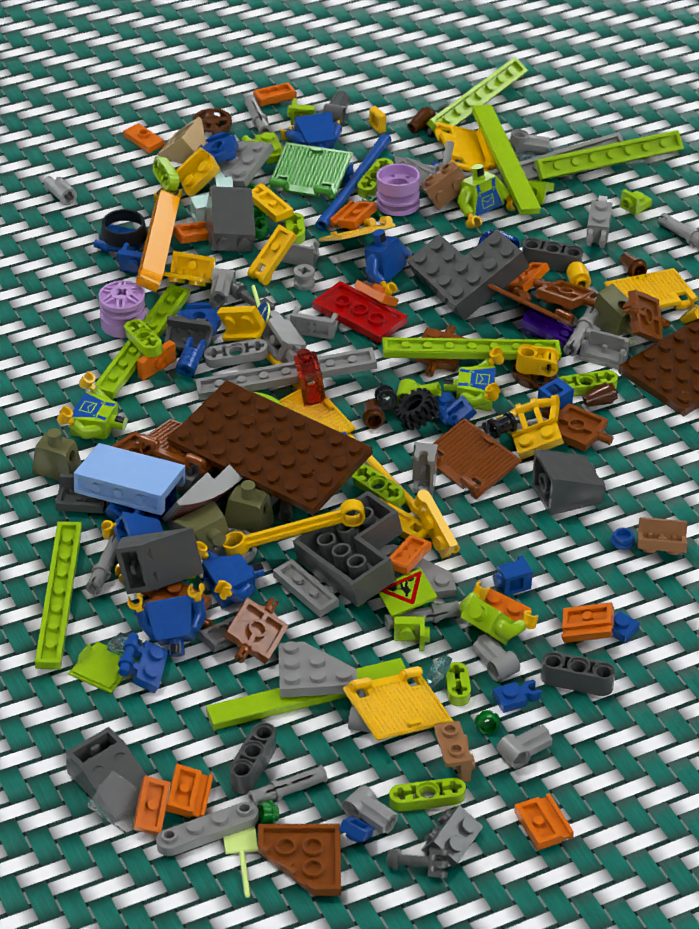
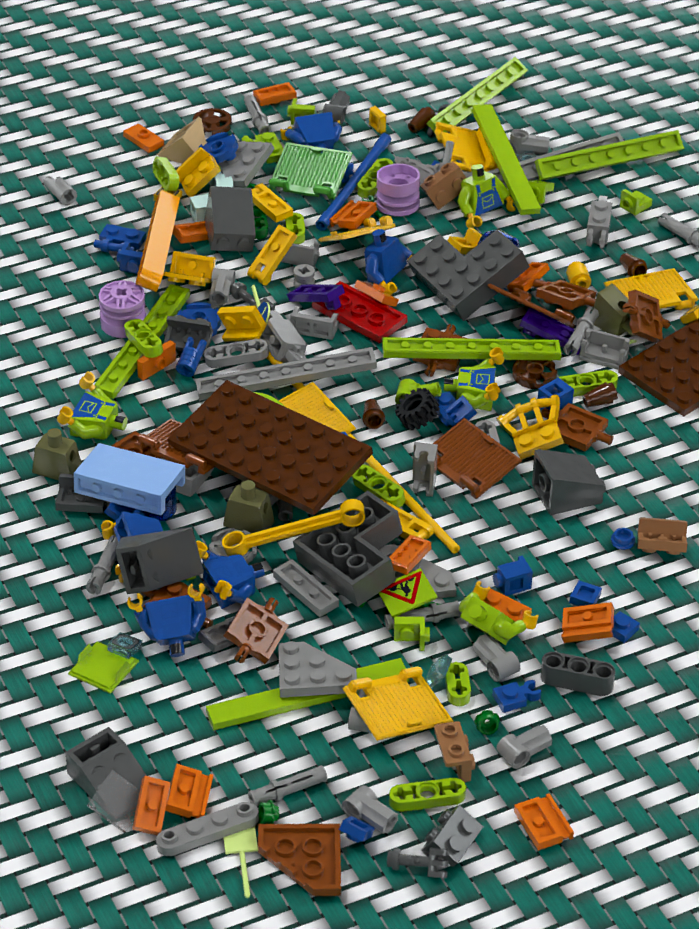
(58, 596): lime plate -> none
(118, 239): black tyre -> none
(150, 662): blue plate -> none
(204, 492): light grey slope -> none
(207, 523): olive torso -> none
(252, 758): dark grey beam -> none
(306, 368): clear red torso -> none
(316, 293): none -> dark purple hinge
(388, 391): black bush -> none
(434, 523): yellow plate -> none
(466, 243): none -> yellow bracket
(507, 417): black bush -> none
(535, 360): yellow piece -> none
(554, 253): dark grey beam -> none
(585, 594): none -> blue plate

